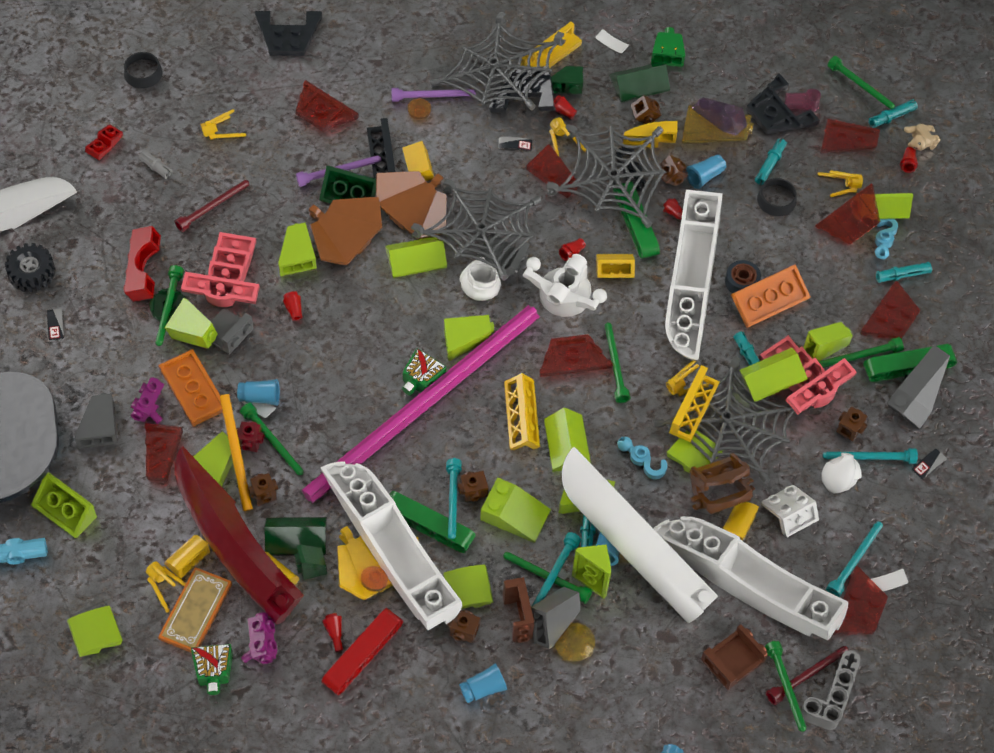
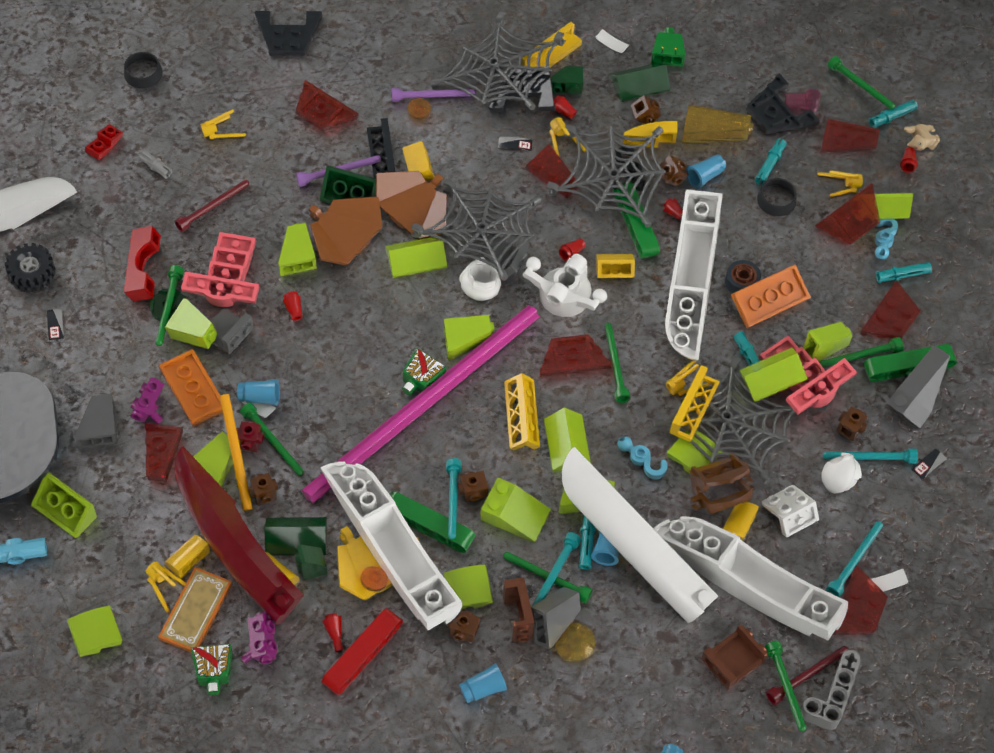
(593, 568): lime slope -> none
(722, 115): clear purple slope -> none

